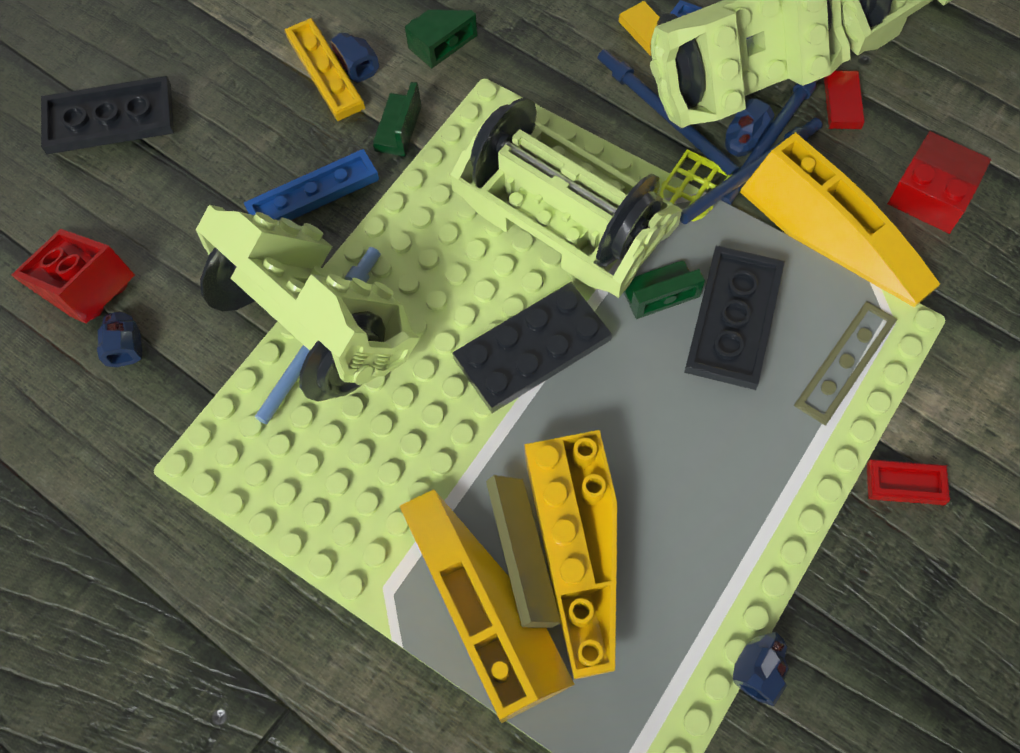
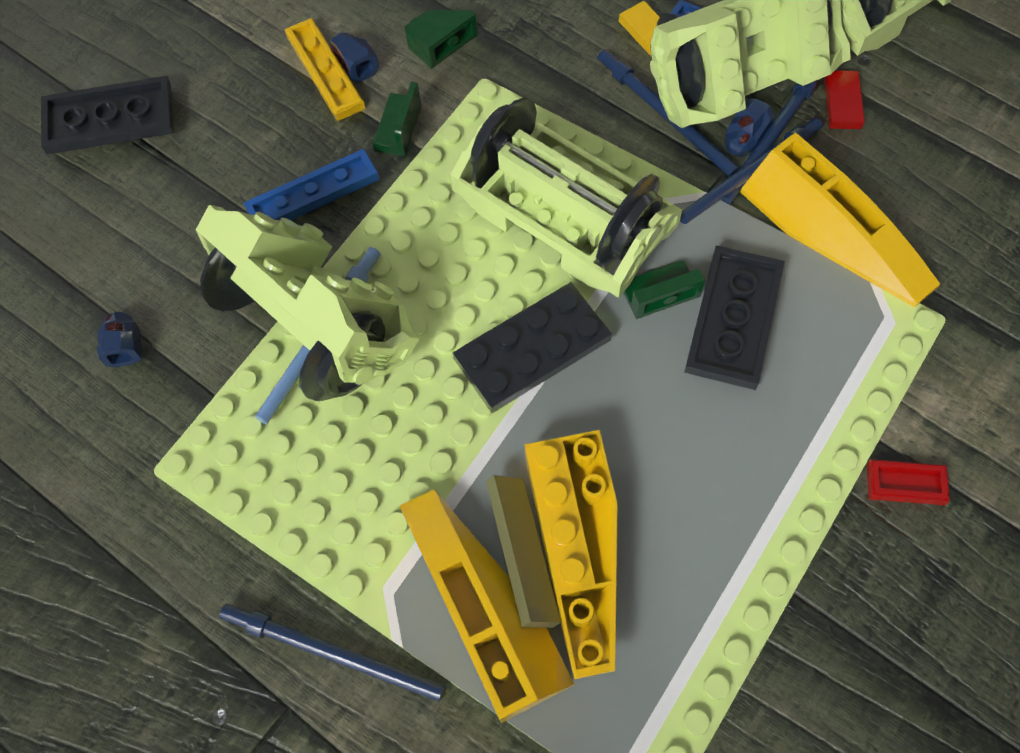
(75, 274): red slope -> none
(261, 625): none -> dark blue bar
(678, 191): neon yellow window -> none
(763, 668): dark blue rock -> none
(845, 361): olive tile -> none
(939, 182): red slope -> none

